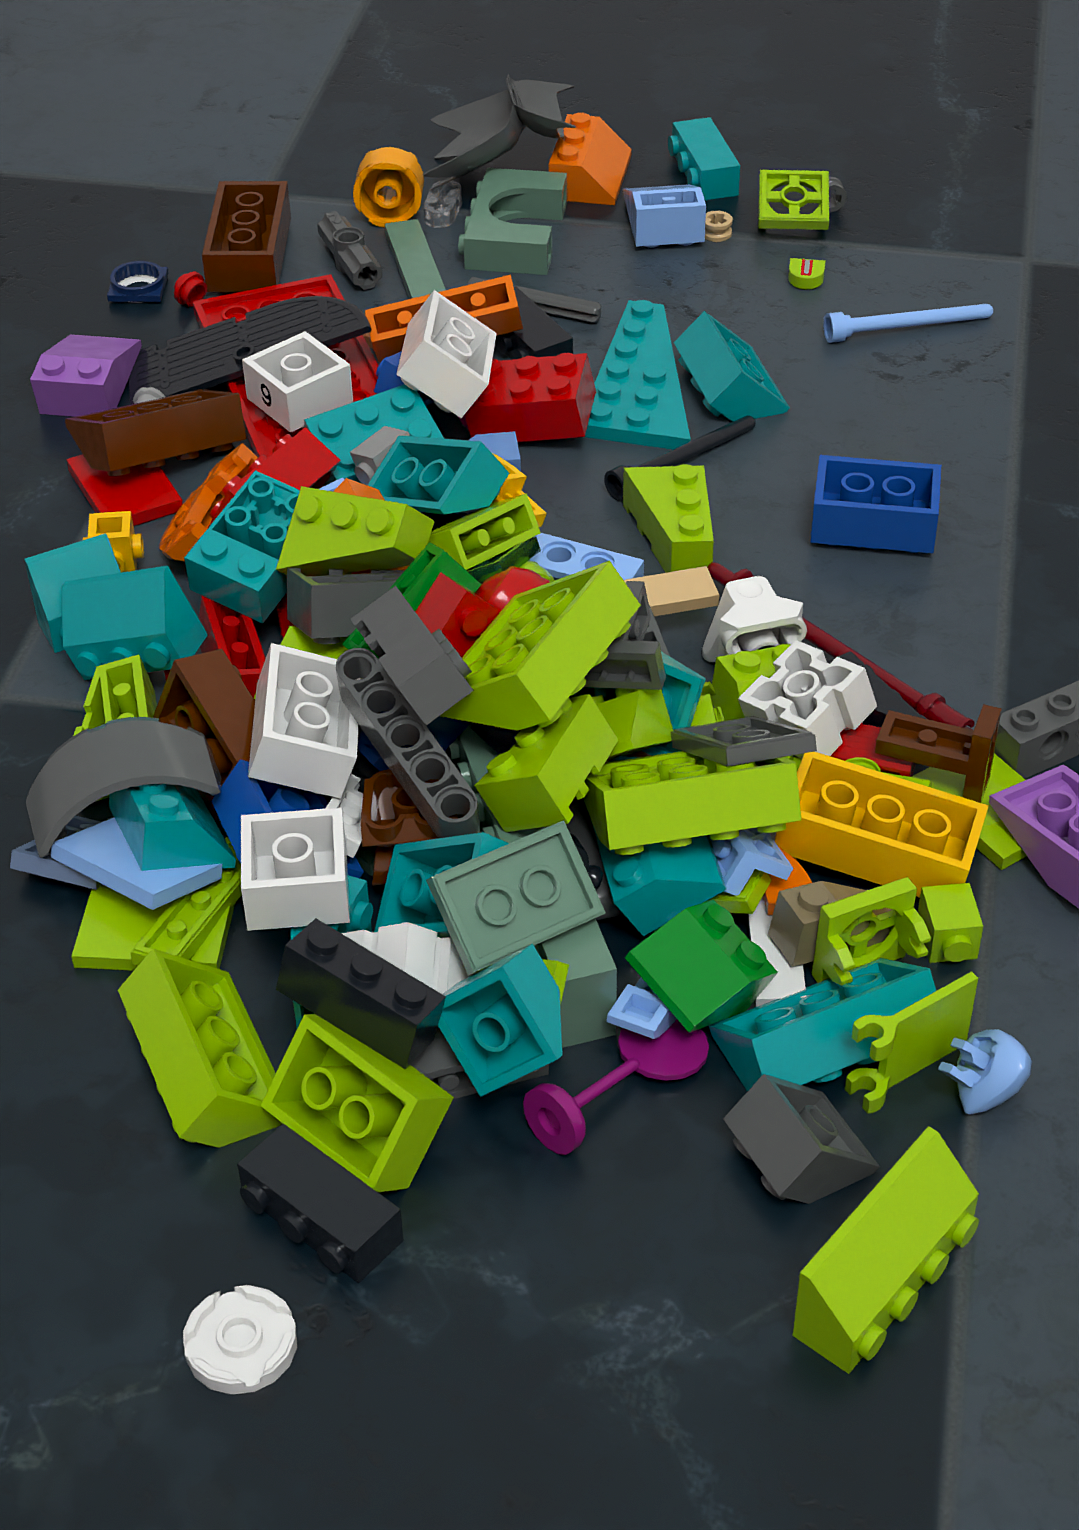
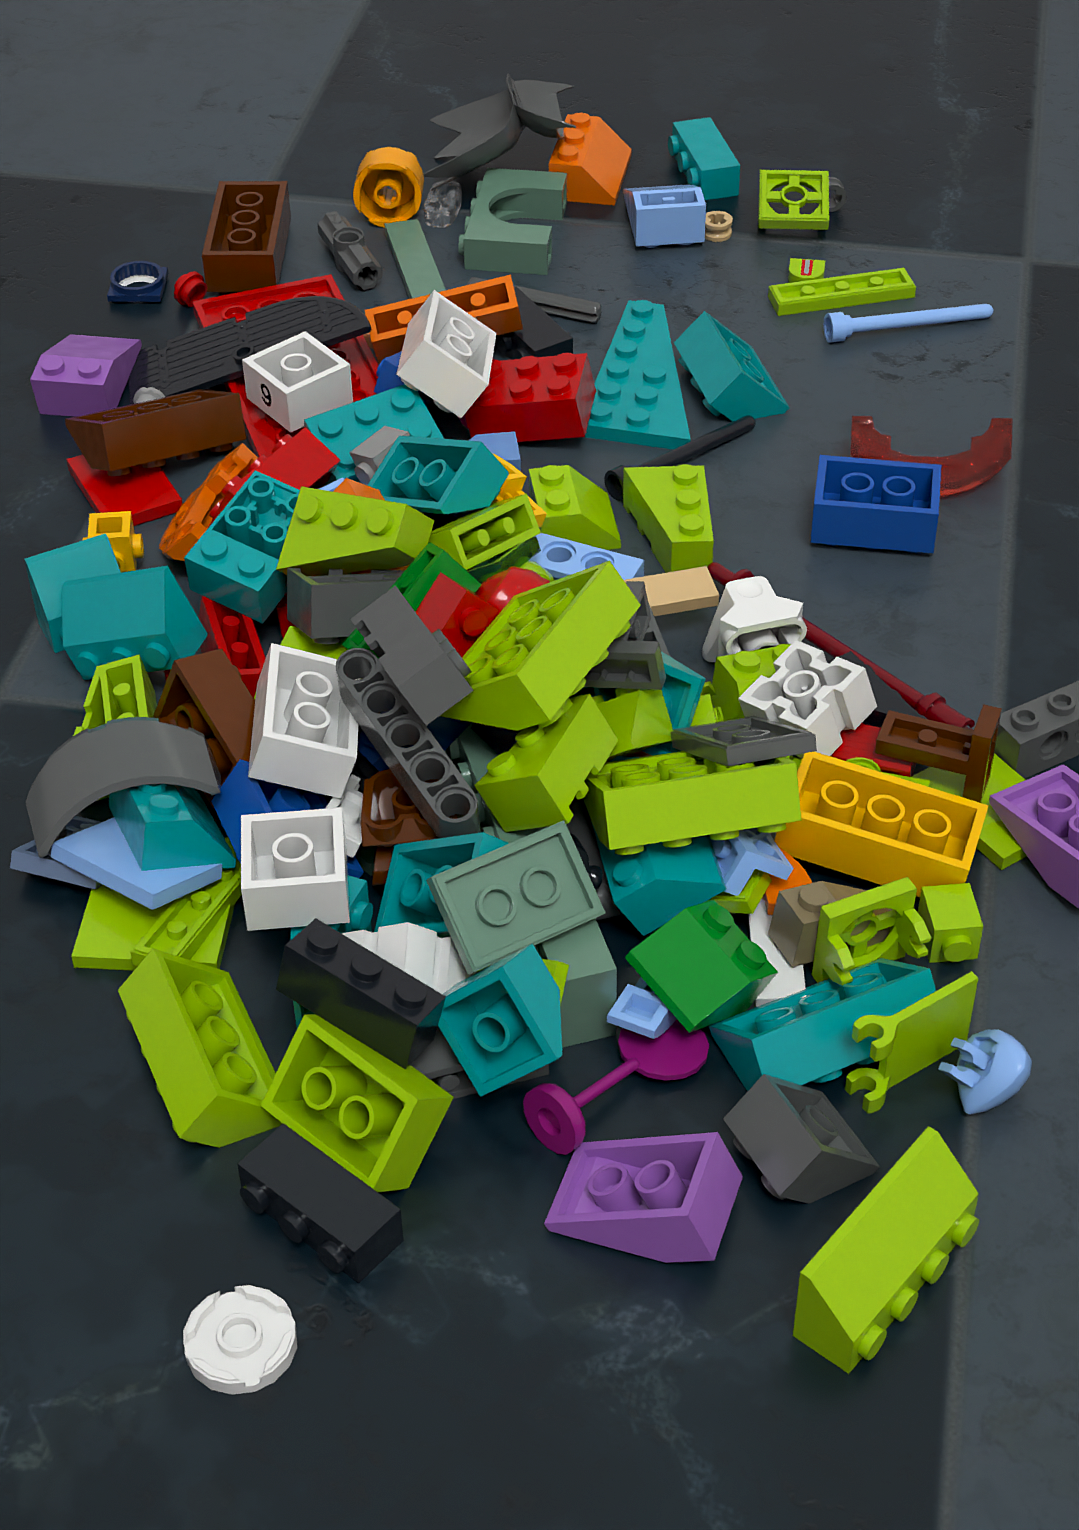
(573, 507): none -> lime slope
(649, 1196): none -> medium lavender slope
(841, 291): none -> lime tile
(958, 471): none -> clear red windscreen

